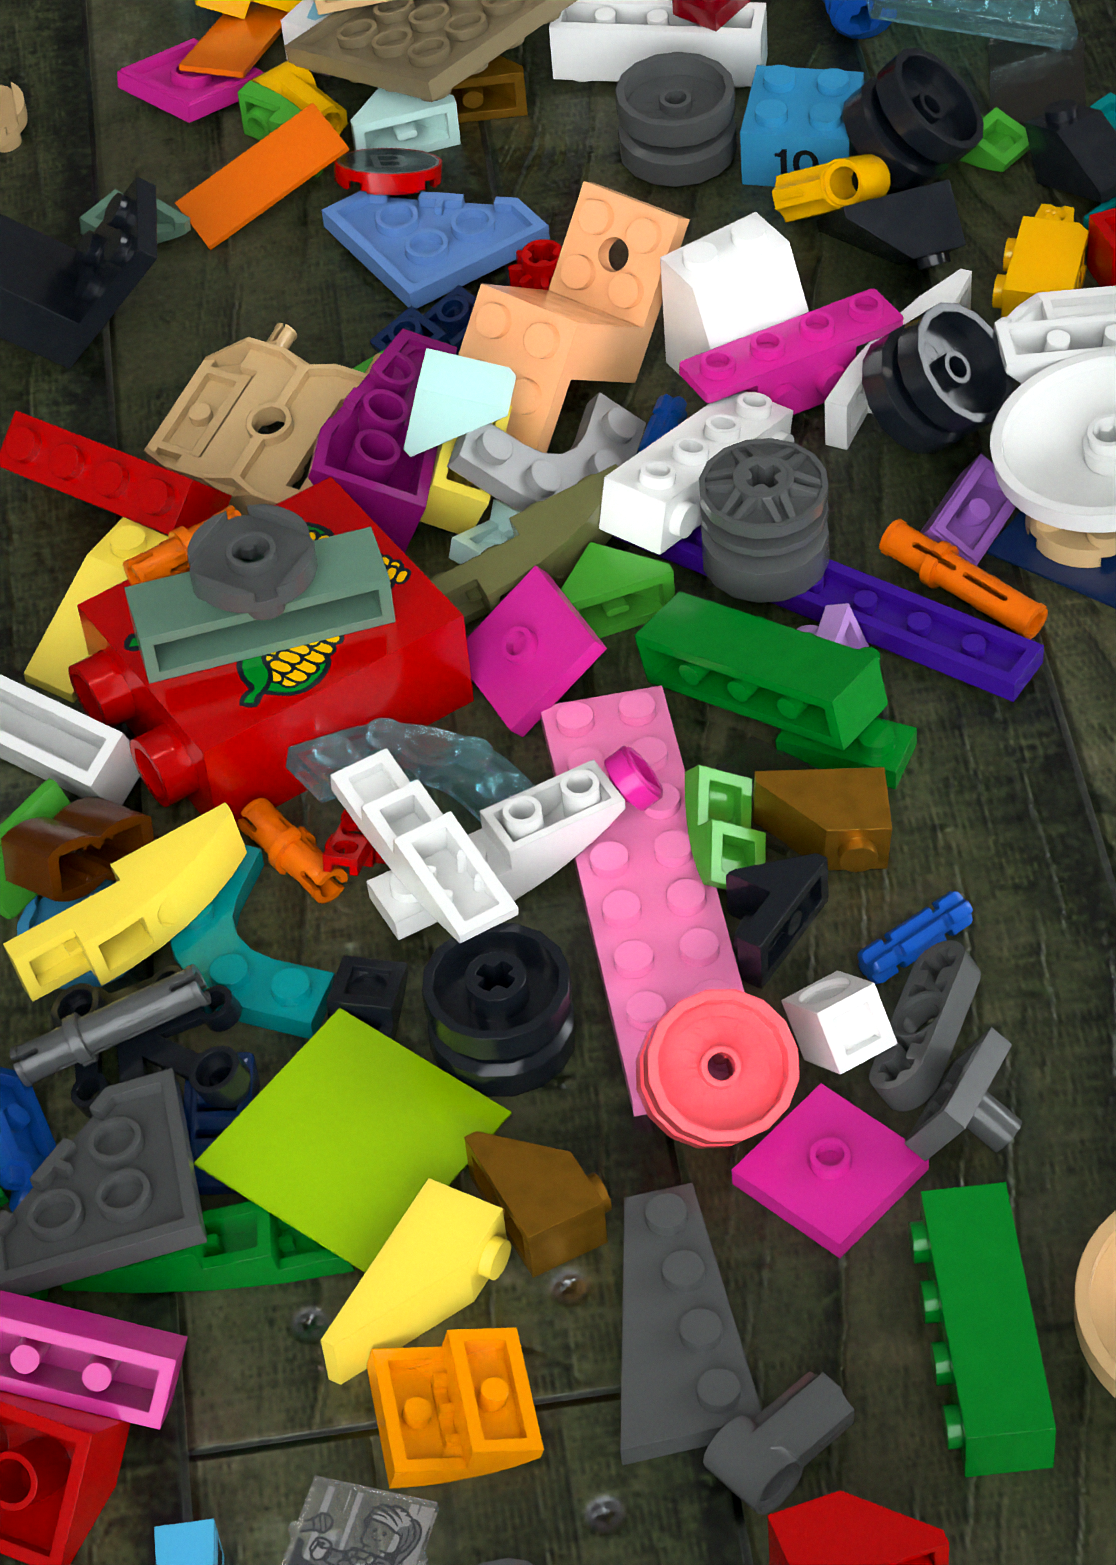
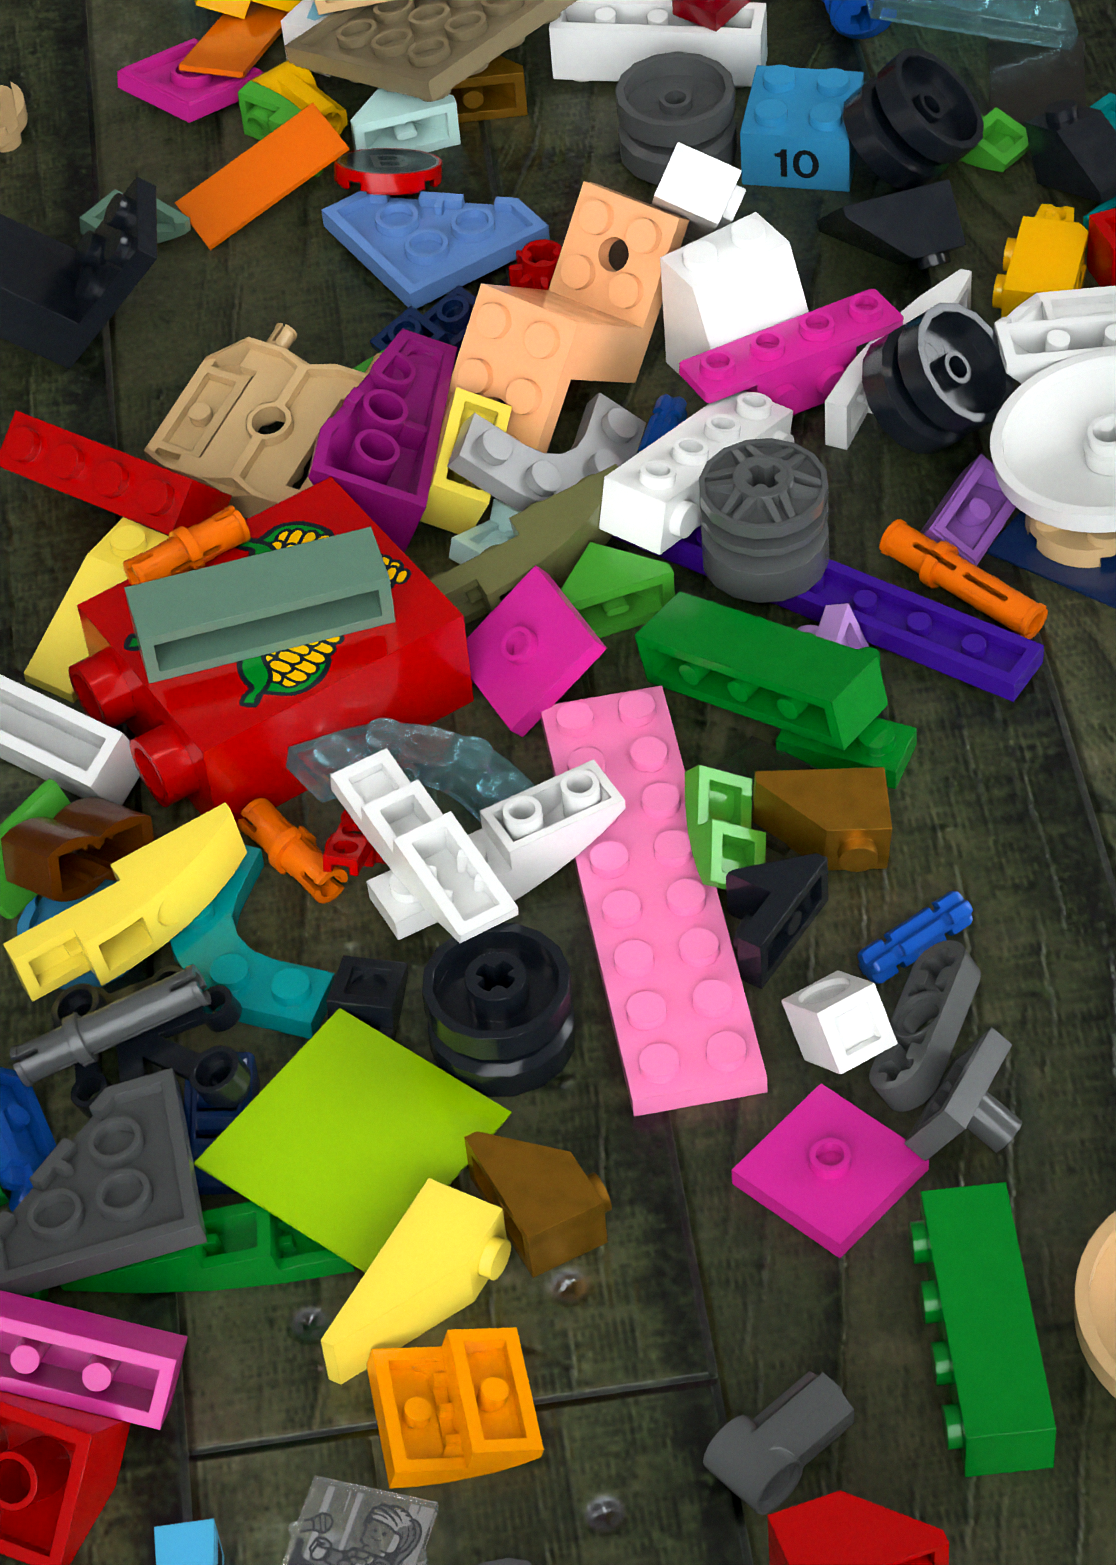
(257, 586): dark grey plate -> none
(456, 398): light aqua slope -> none
(633, 778): dark pink tile -> none
(679, 1337): dark grey wing -> none
(699, 190): none -> white brick
(734, 1032): coral wheel -> none
(830, 186): yellow piece -> none

